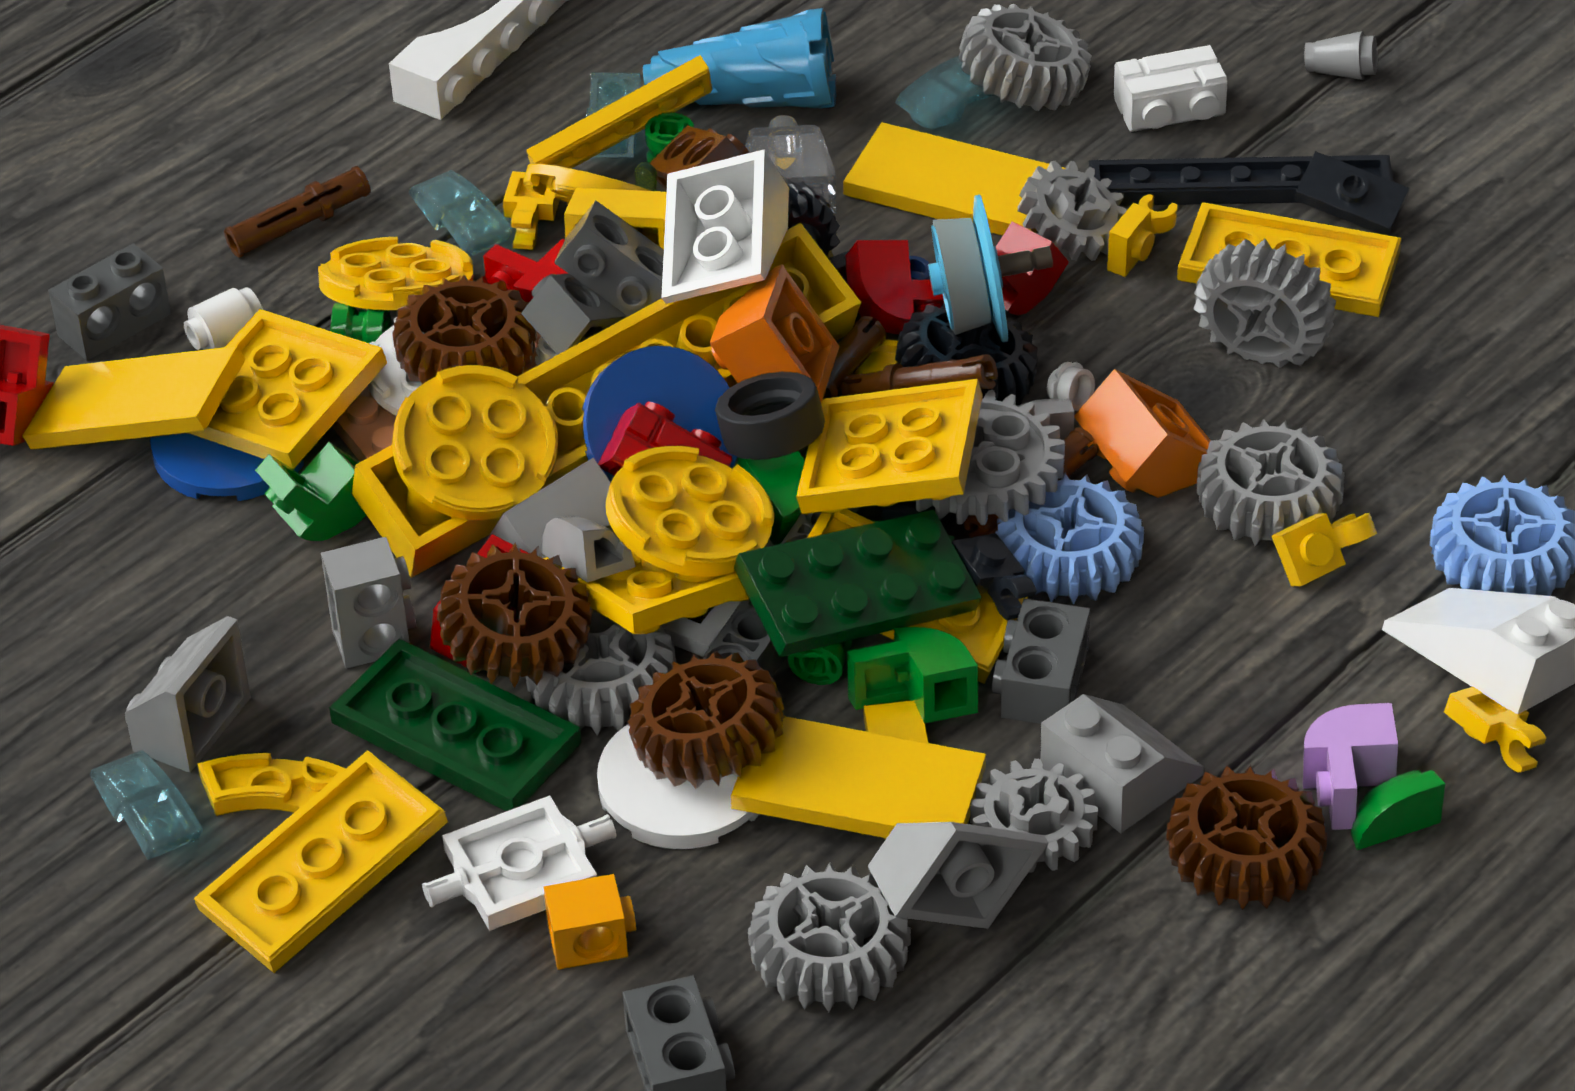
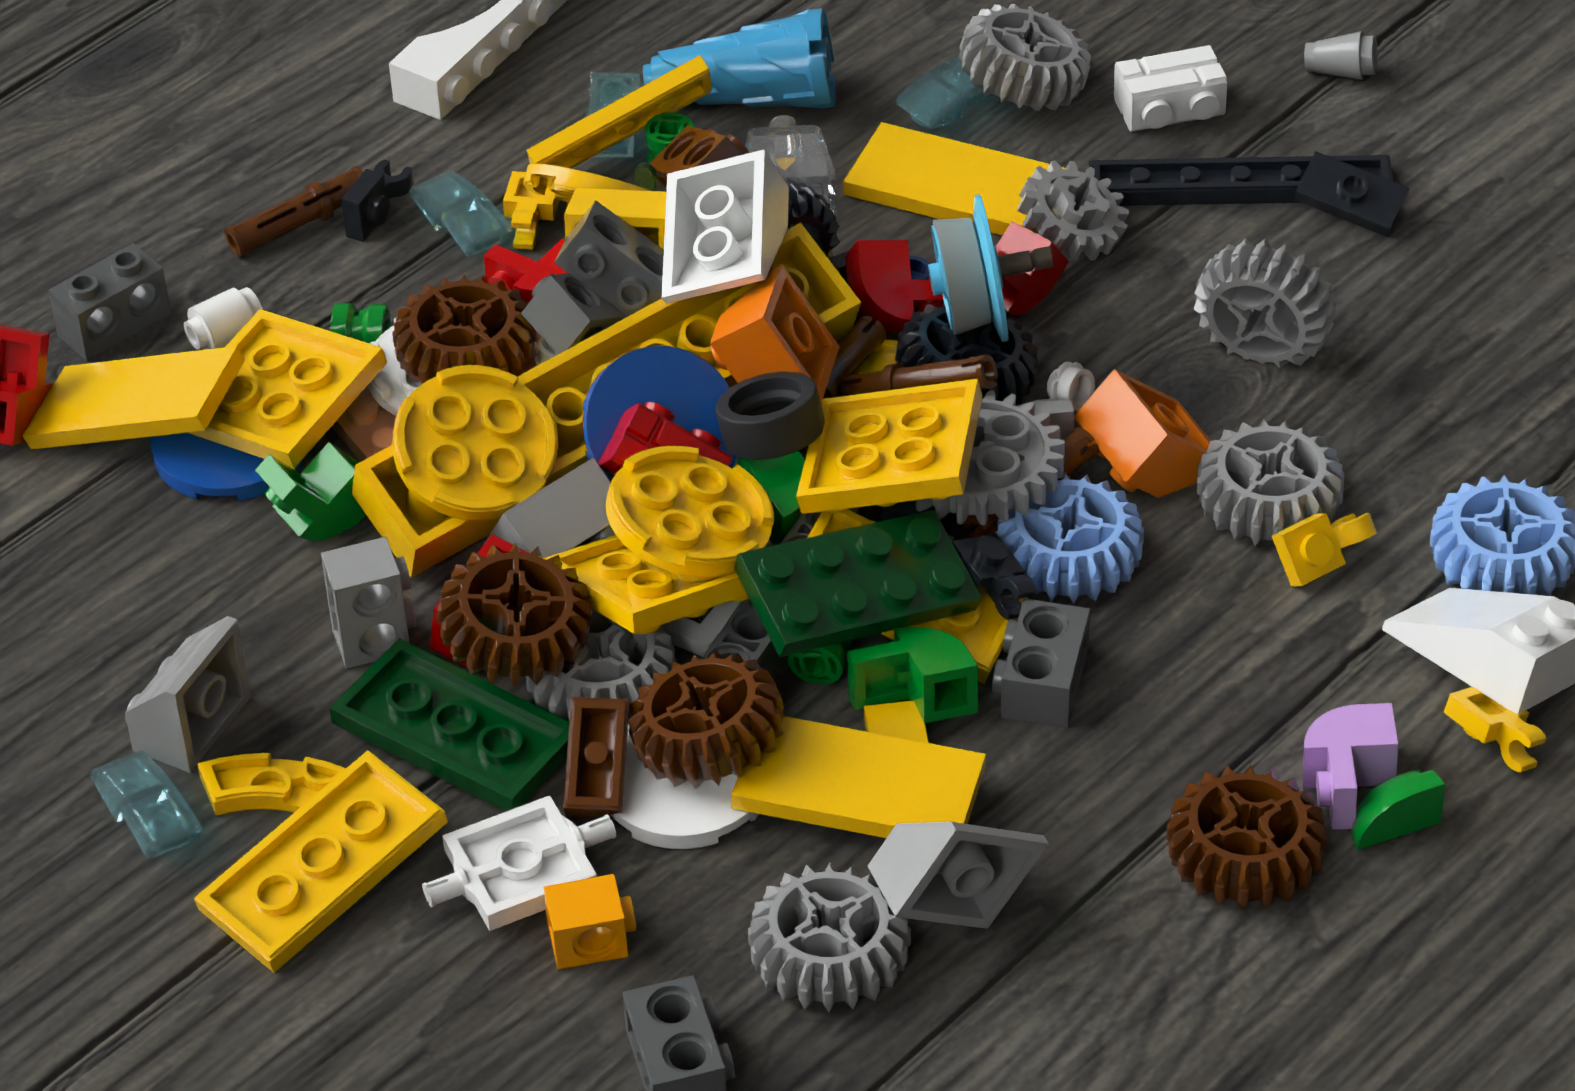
(368, 199): none -> black plate
(383, 273): yellow tile -> none
(586, 546): light grey brick -> none
(596, 757): none -> reddish brown slope
(1039, 804): light grey gear -> none
(1118, 757): light grey slope -> none
(1134, 234): yellow plate -> none
(1351, 260): yellow tile -> none

